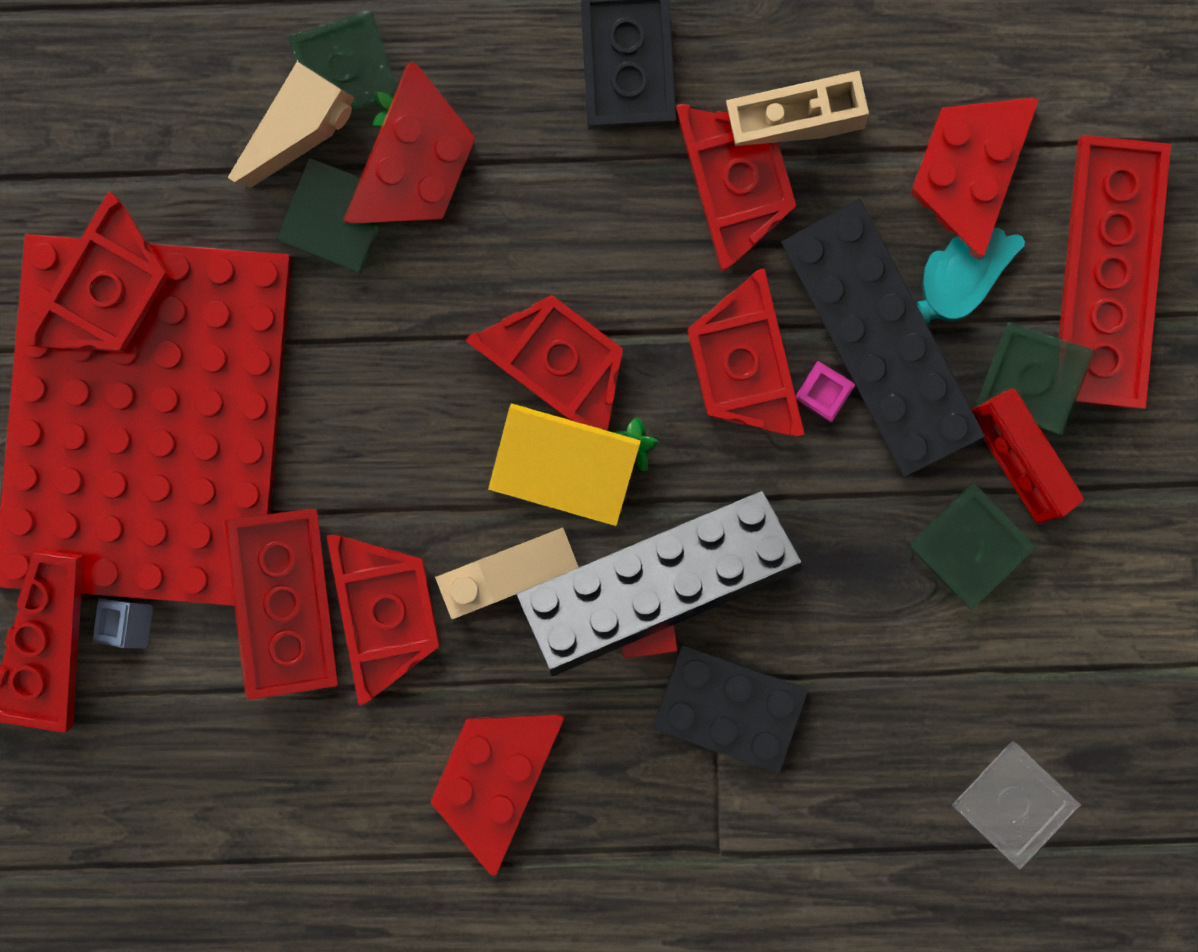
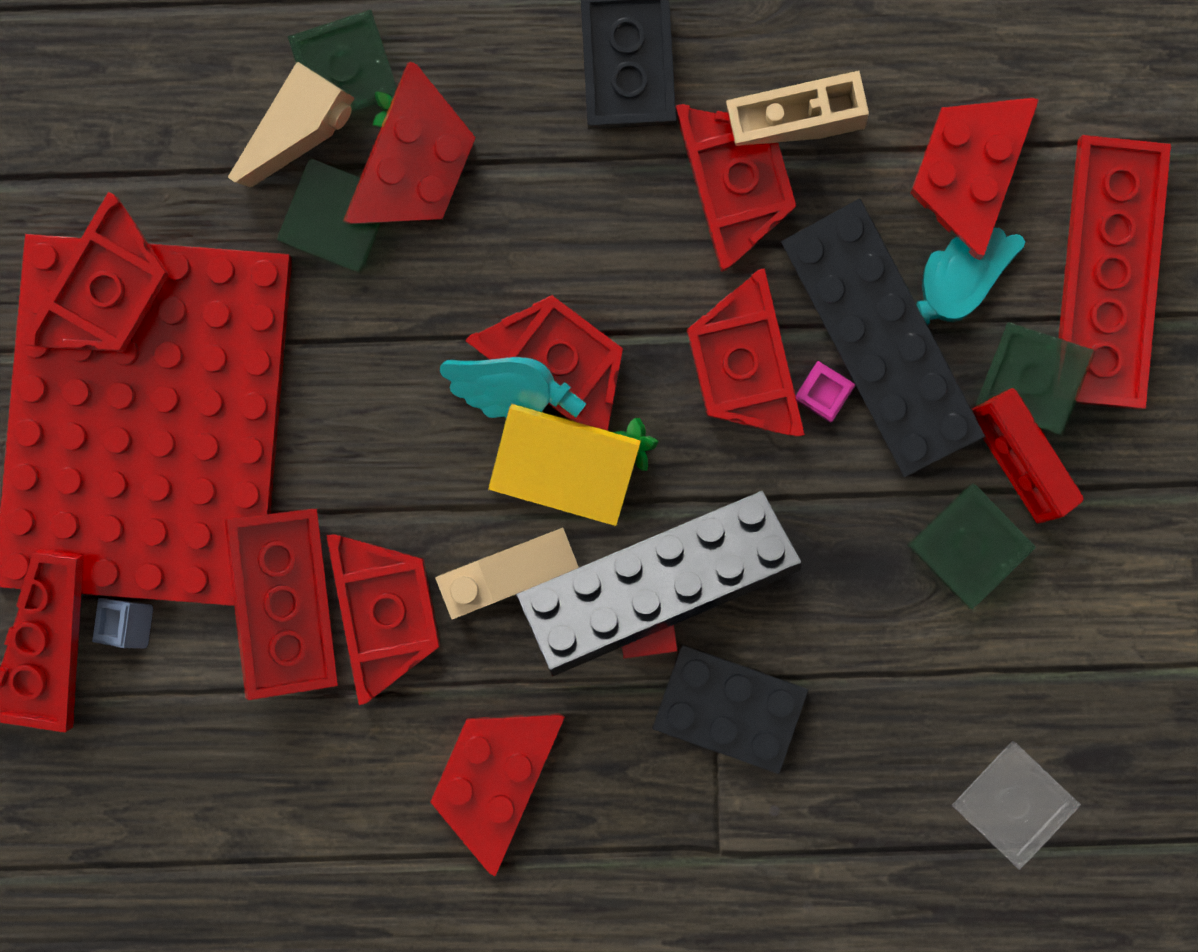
(508, 381): none -> teal animal

